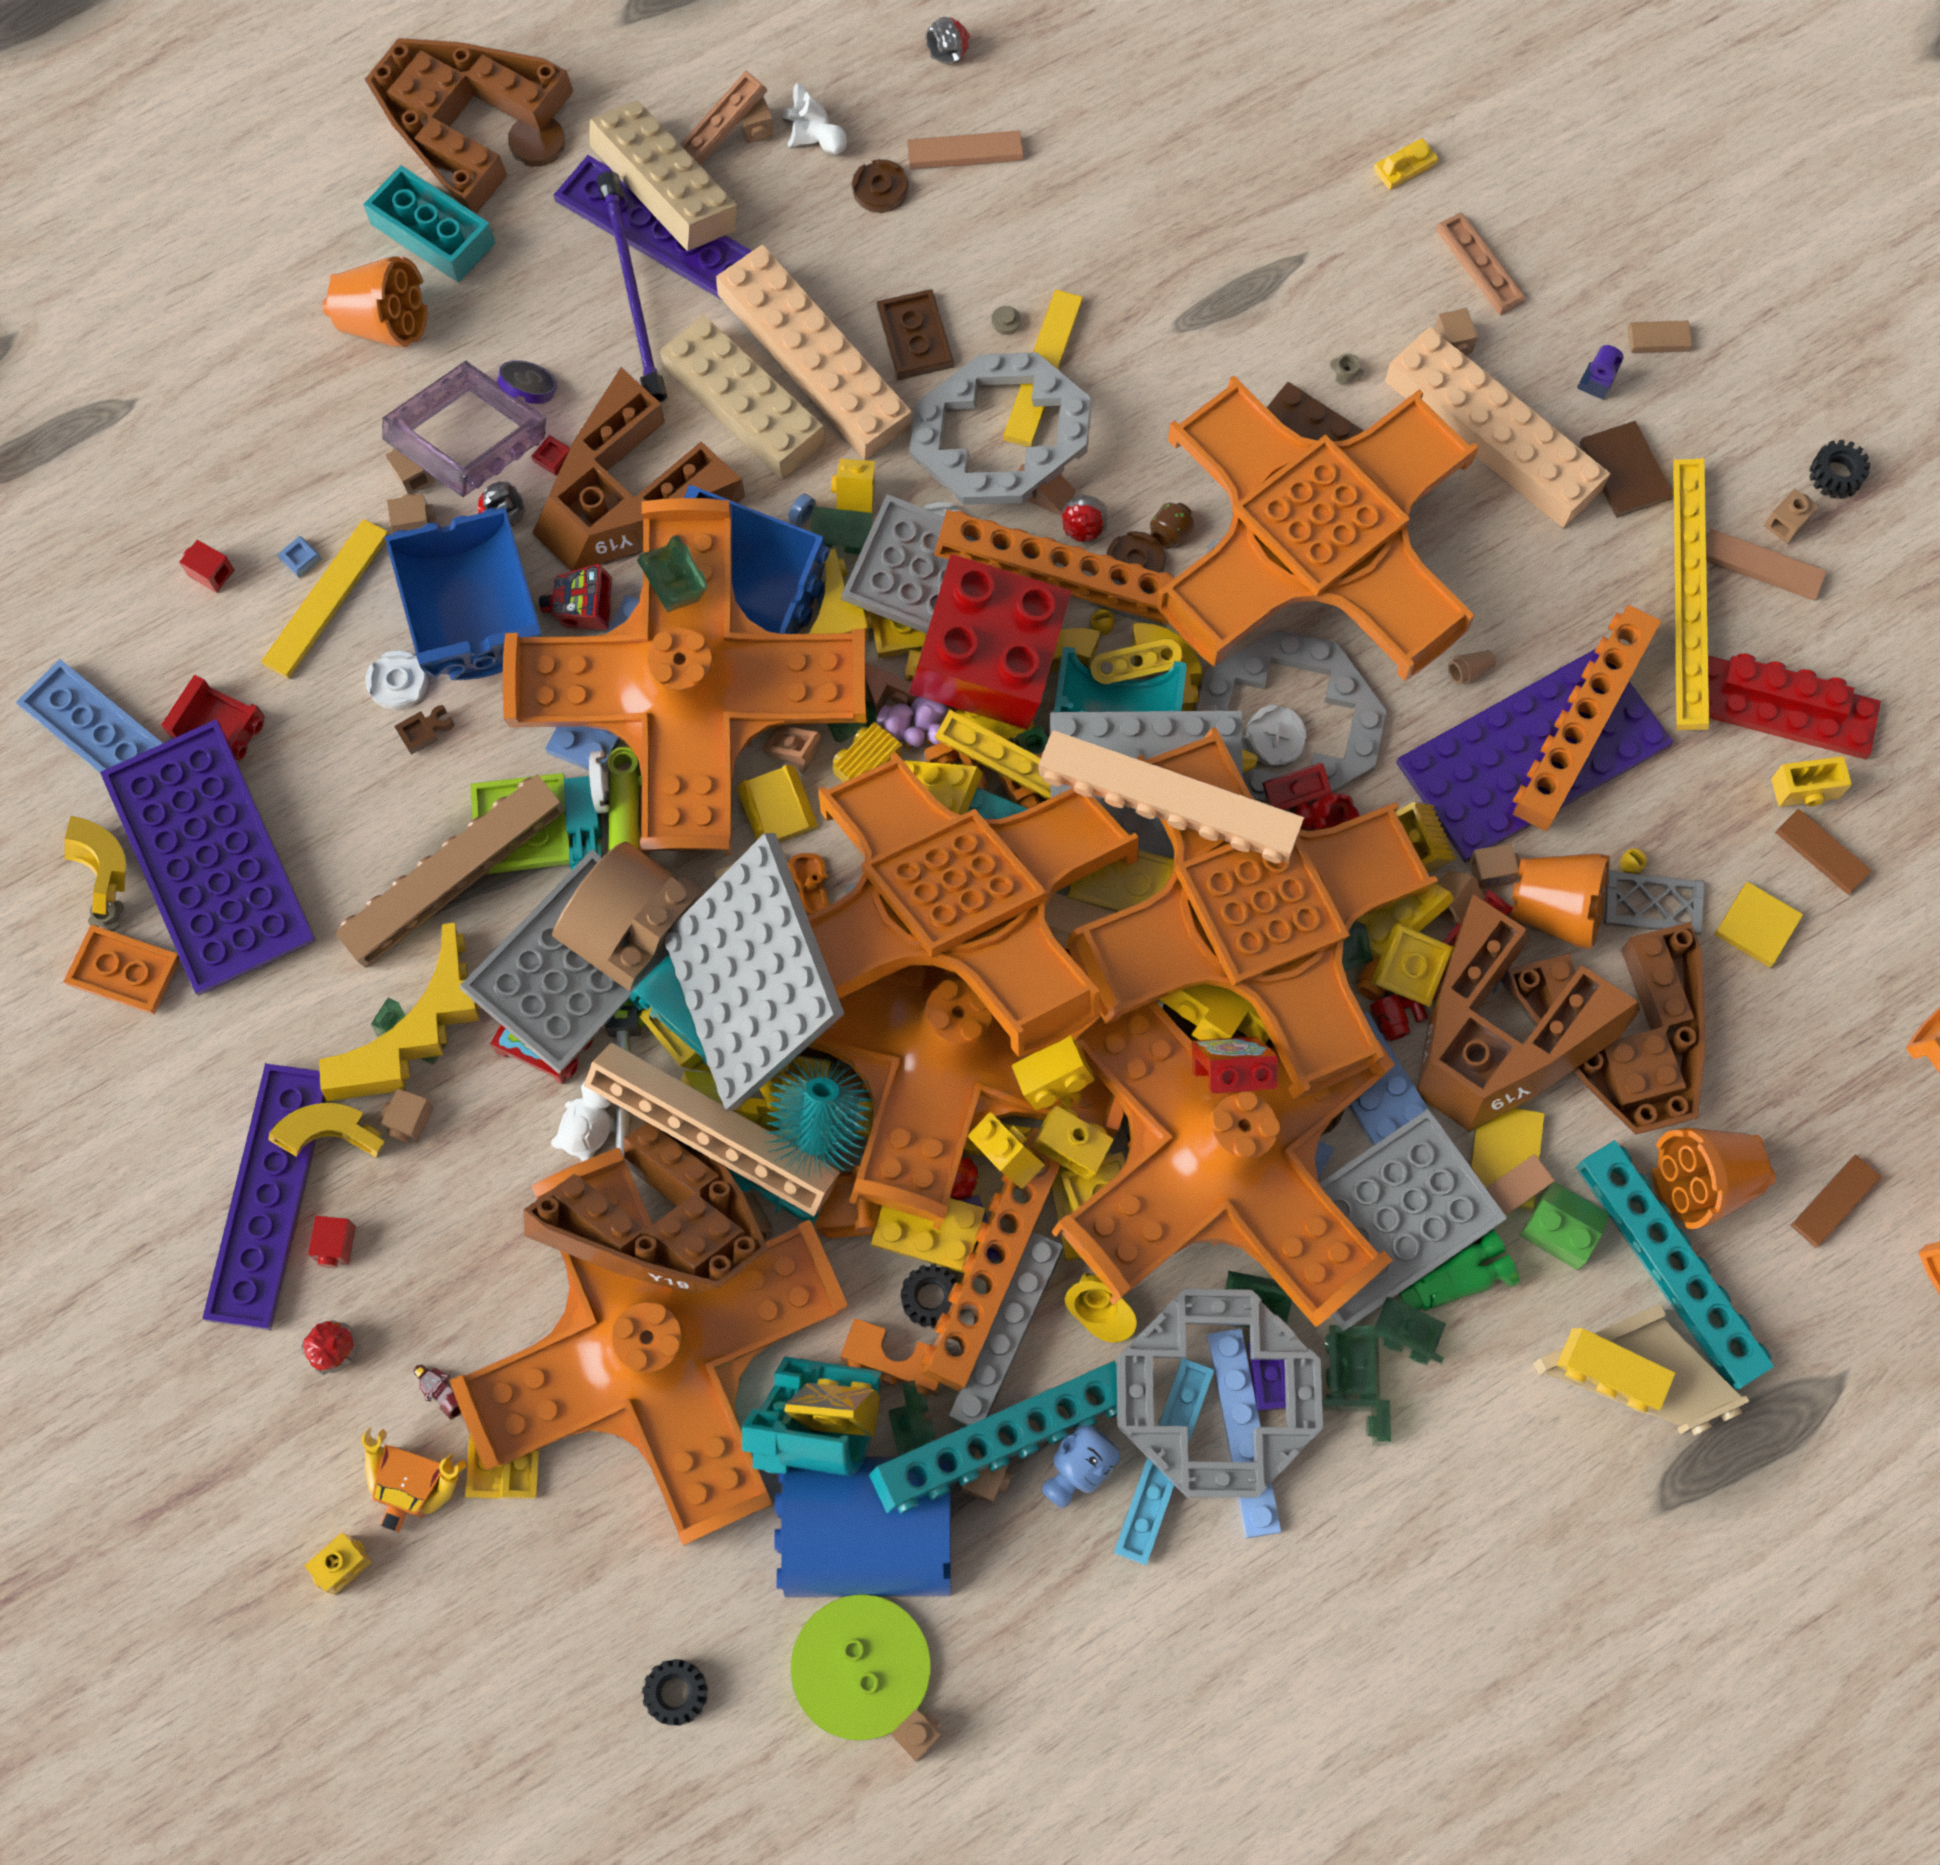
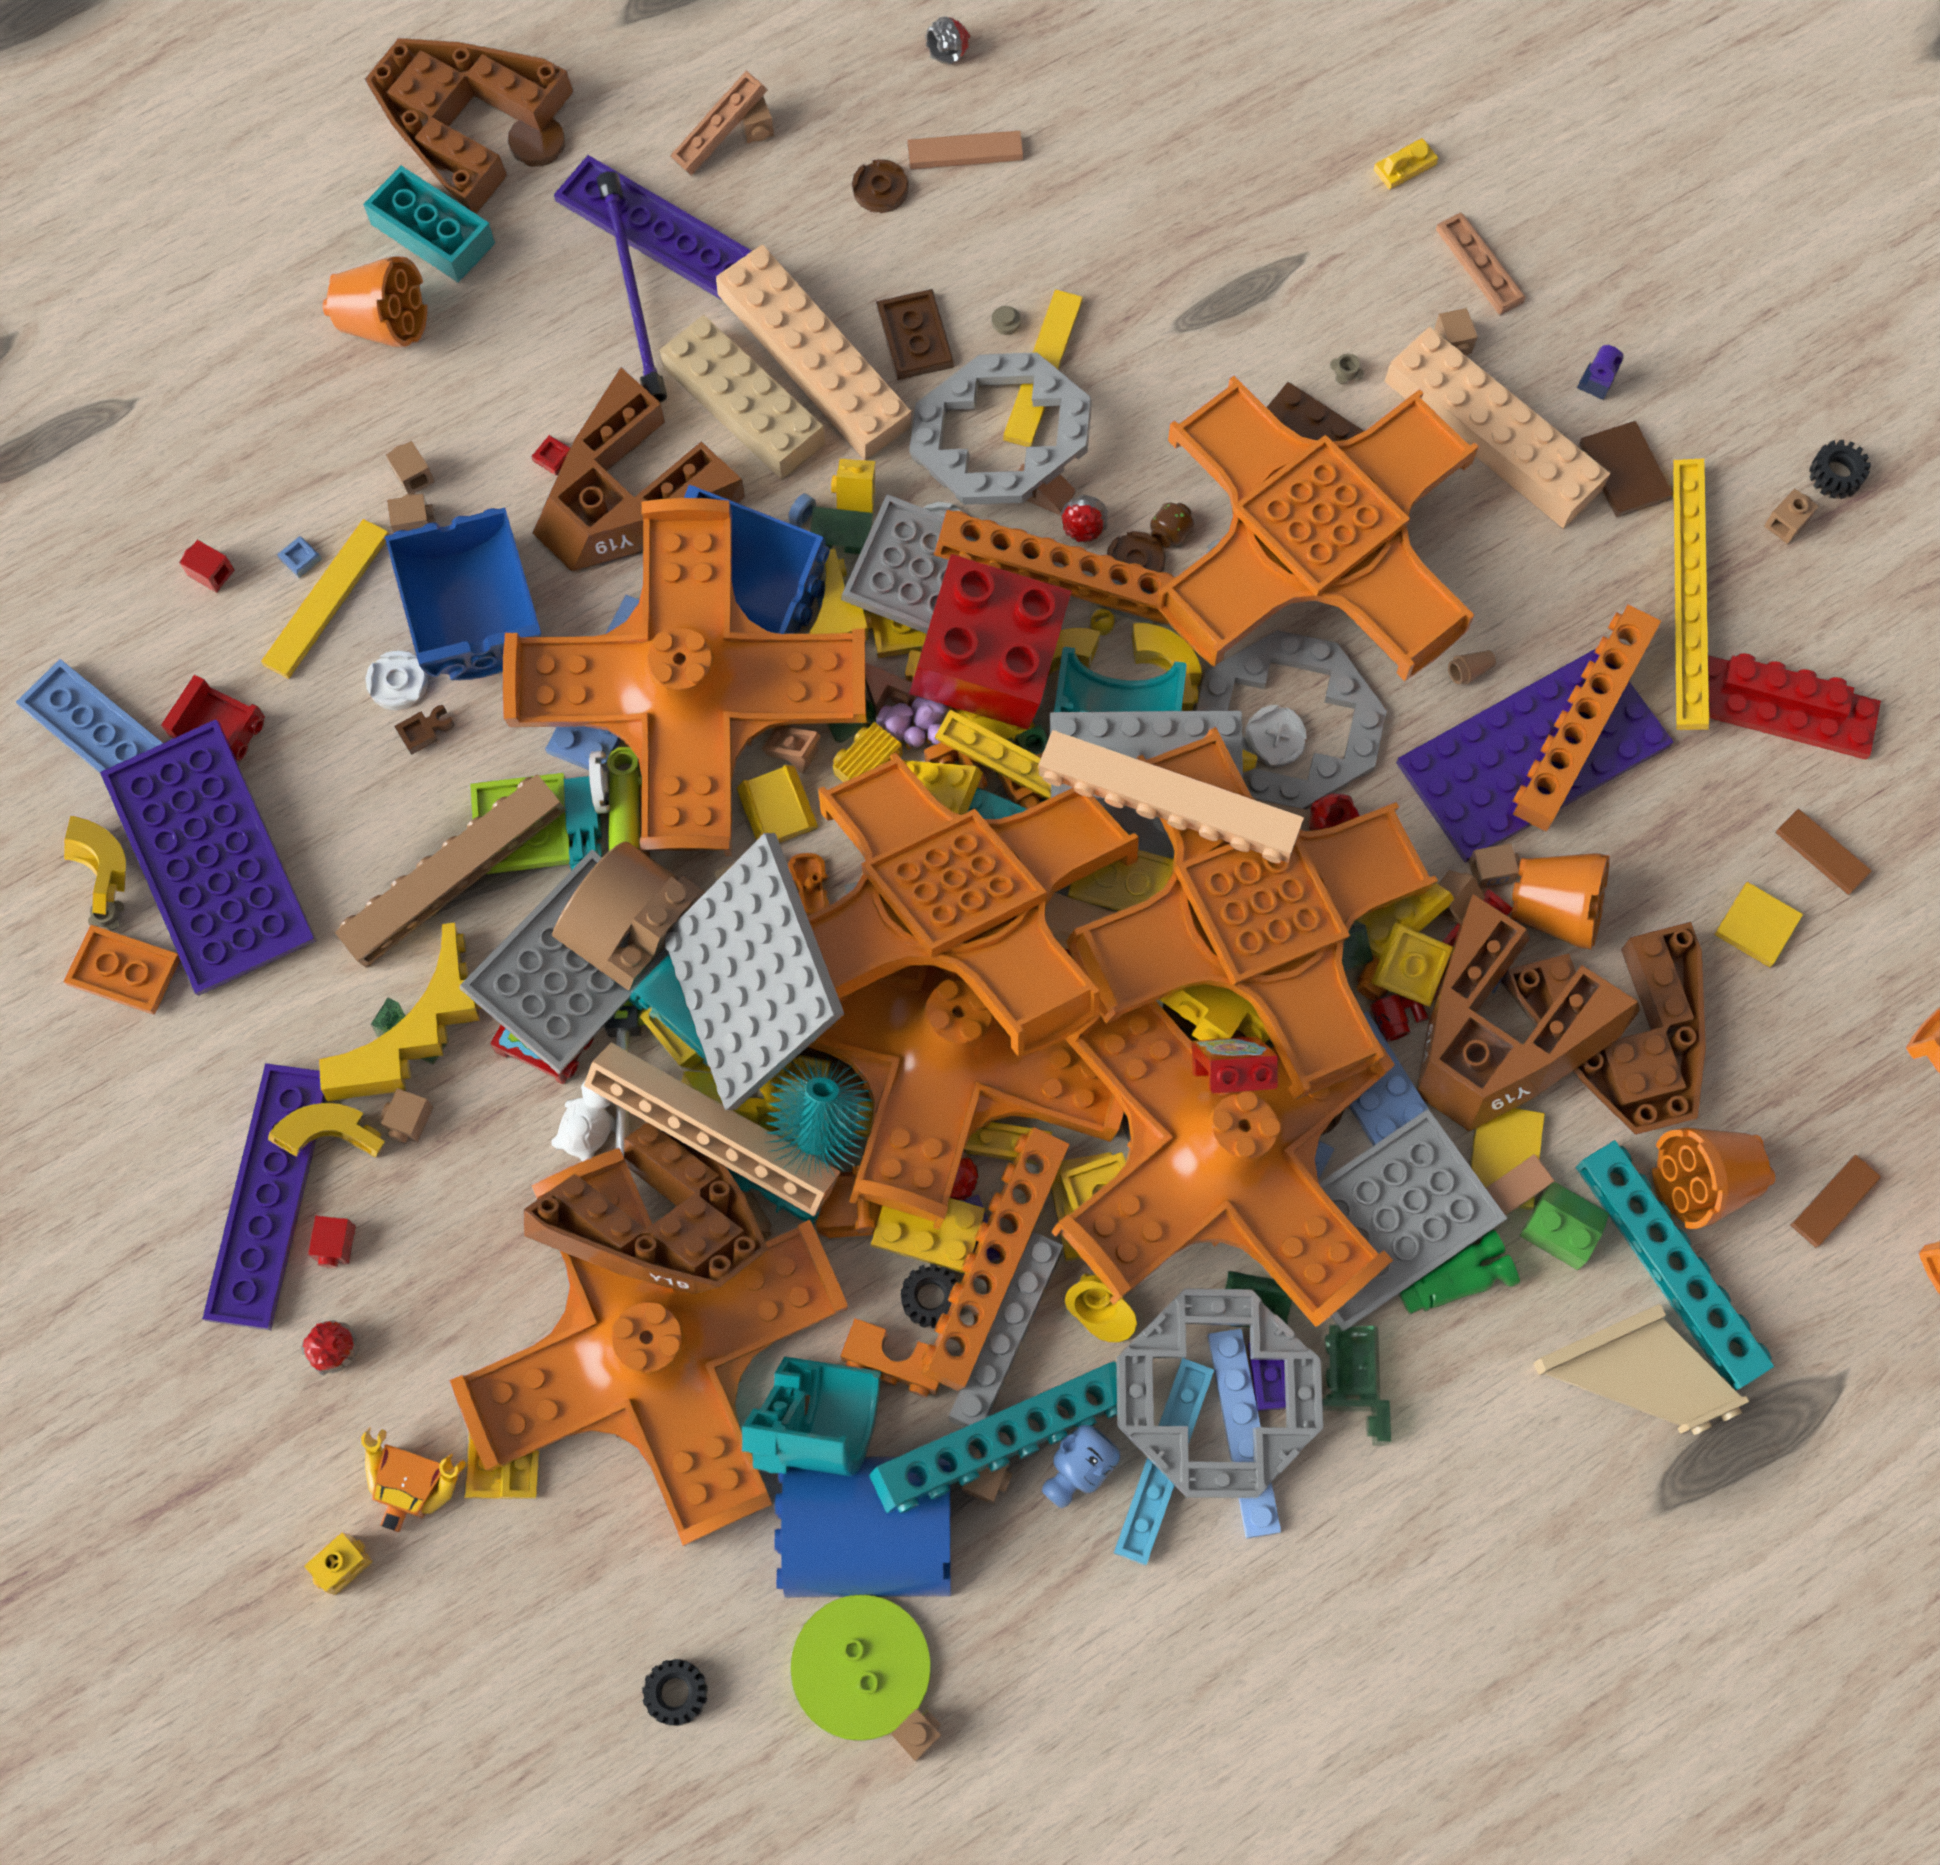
(400, 423): clear purple window -> none
(435, 1386): piece -> none
(502, 495): flat silver piece -> none
(527, 381): tile -> none
(580, 598): torso -> none
(662, 175): tan brick -> none
(673, 575): clear green bracket -> none
(812, 124): white animal -> none
(836, 1408): yellow slope -> none
(909, 1423): clear green bracket -> none
(1006, 1150): yellow brick -> none
(1054, 1074): yellow brick -> none
(1072, 1141): yellow brick -> none
(1122, 661): yellow plate -> none
(1297, 789): red plate -> none
(1409, 1330): clear green bracket -> none
(1426, 835): yellow brick -> none
(1615, 1370): yellow brick -> none
(1630, 864): yellow hinge -> none
(1638, 920): light grey window -> none
(1659, 336): medium nougat tile -> none
(1763, 564): nougat tile -> none
(1811, 781): yellow brick -> none

